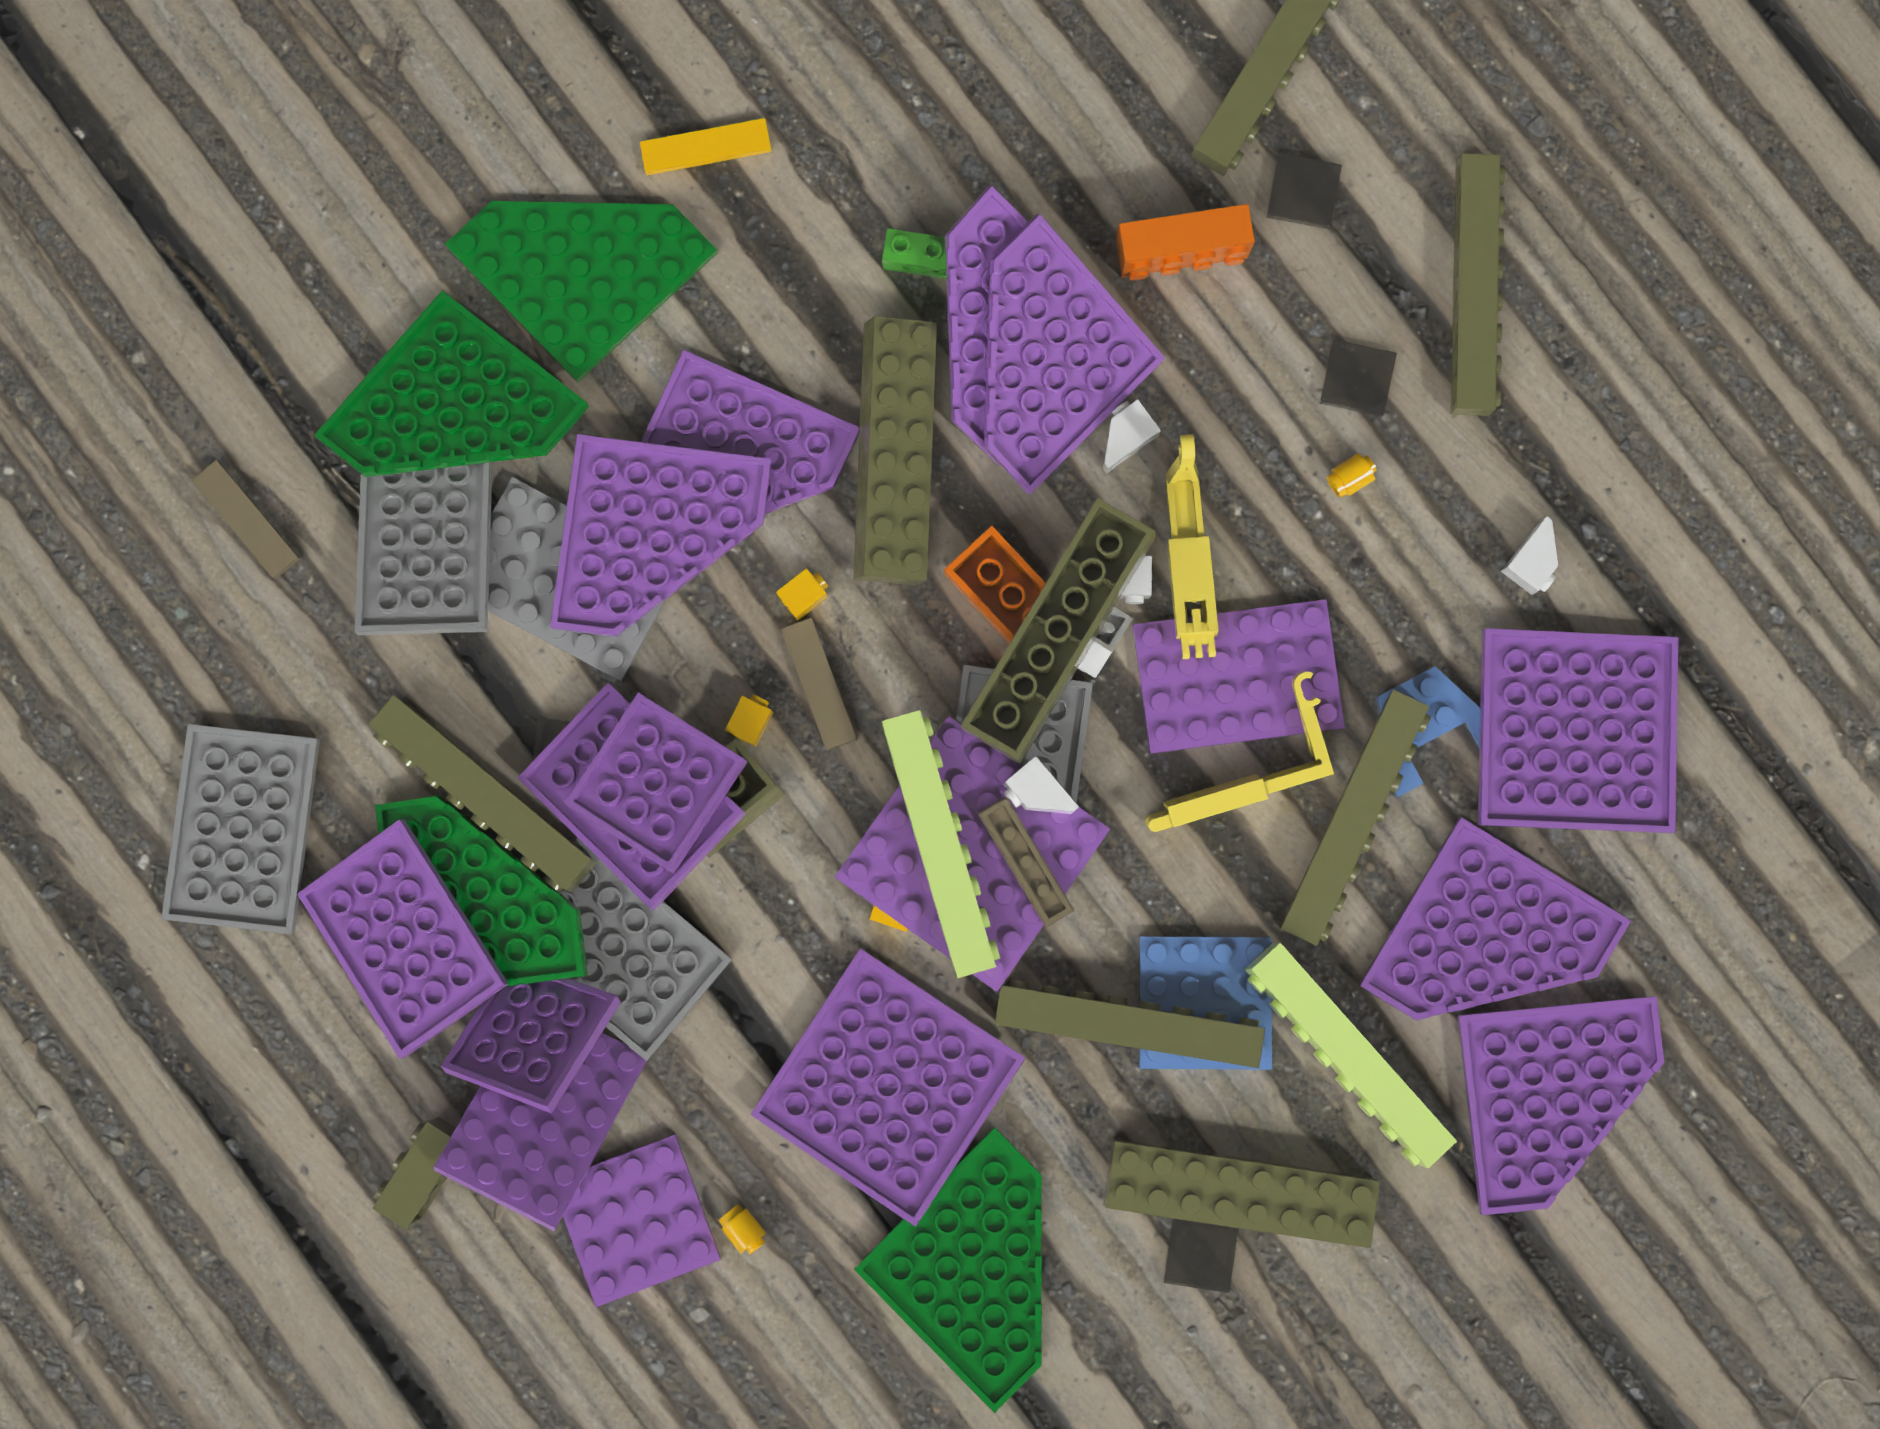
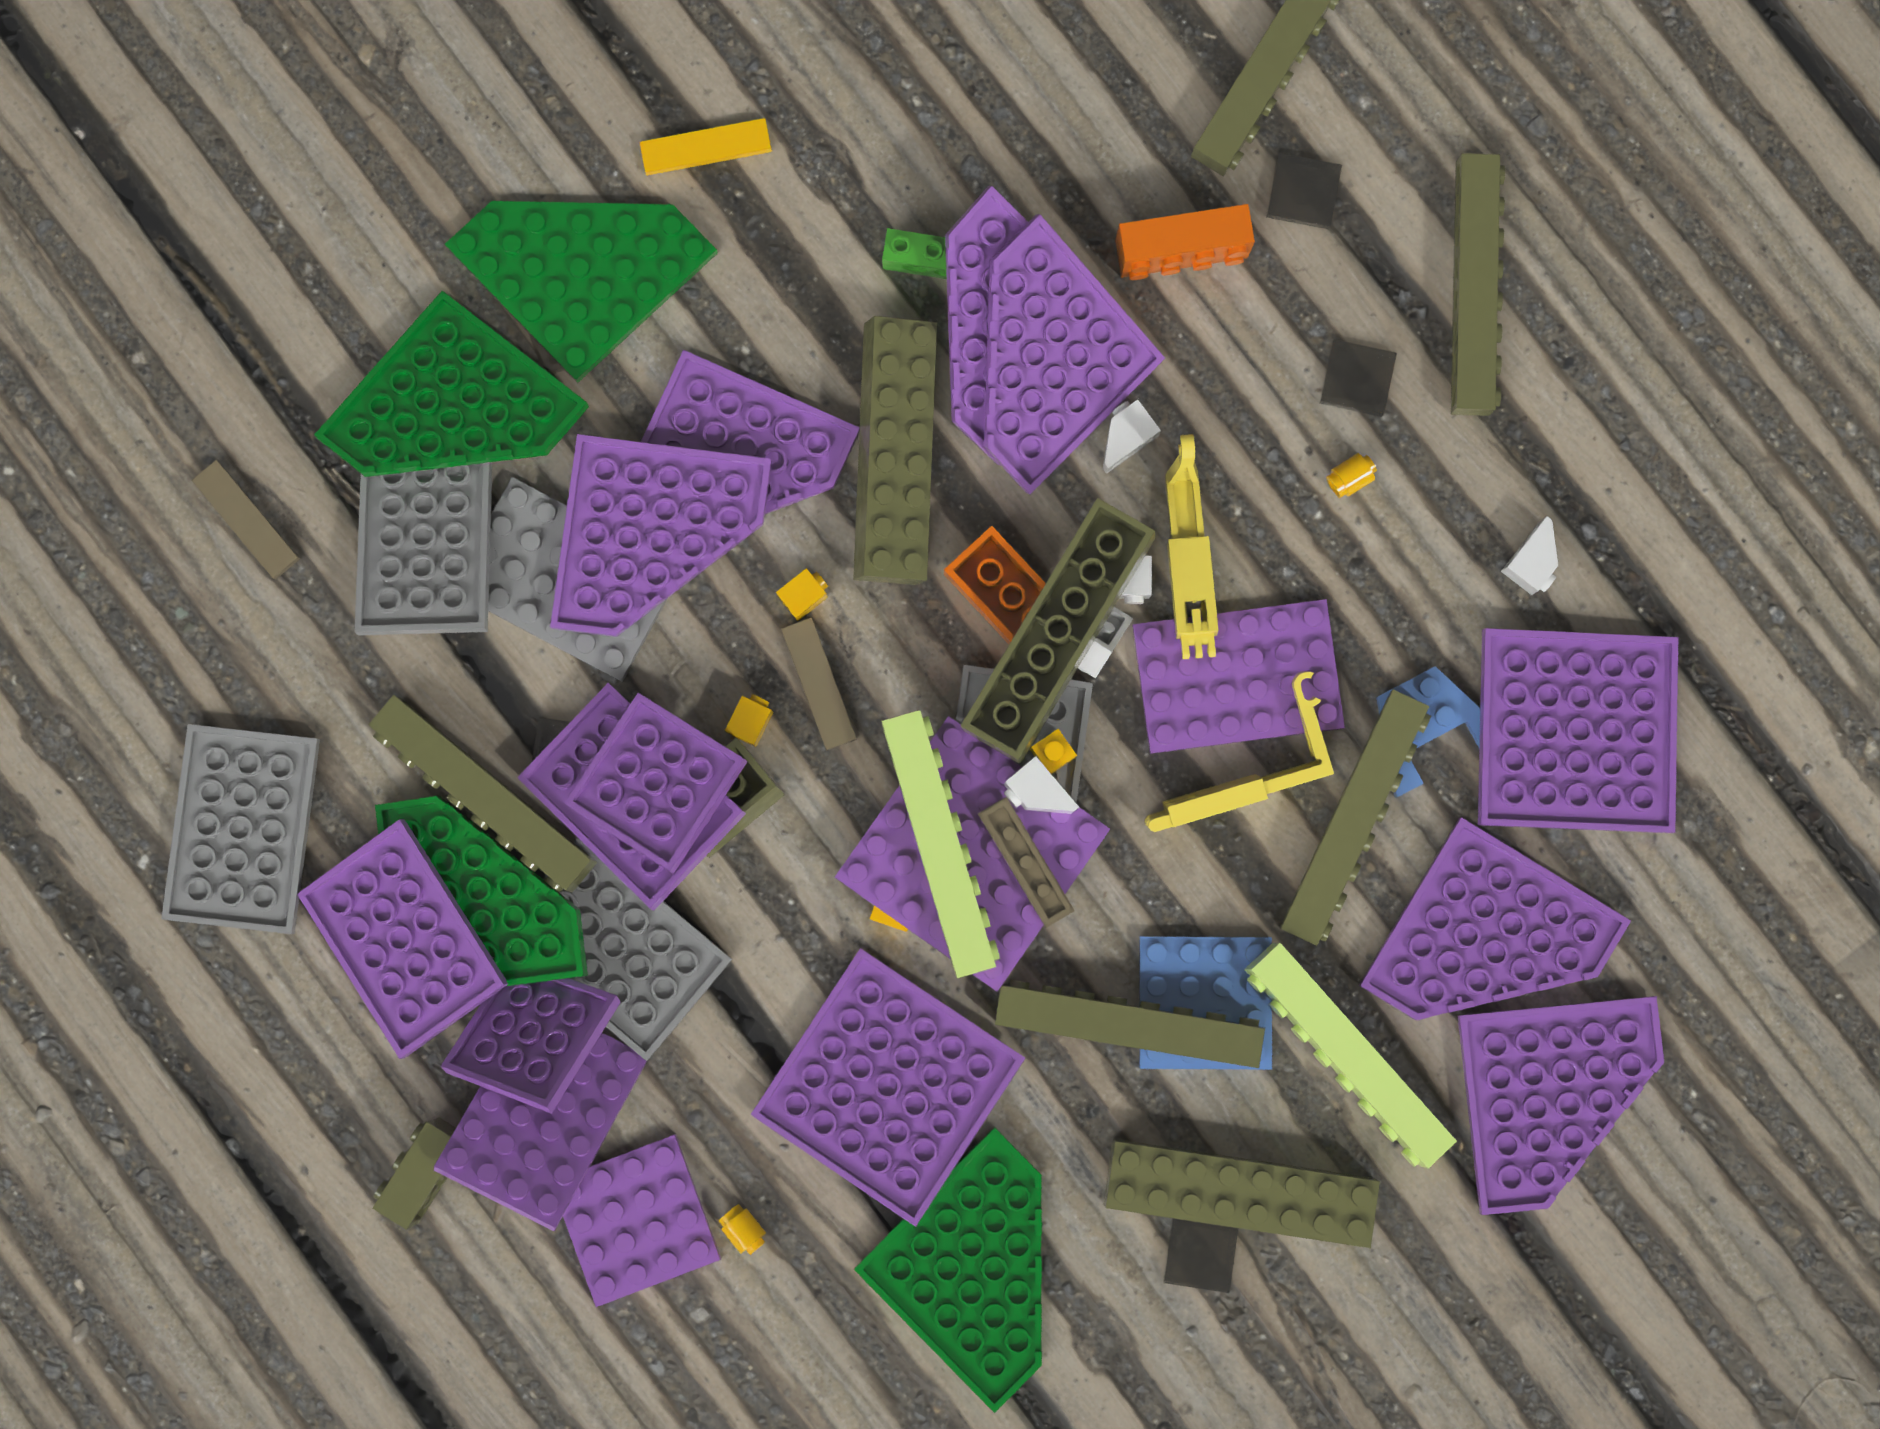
(1053, 751): none -> yellow brick

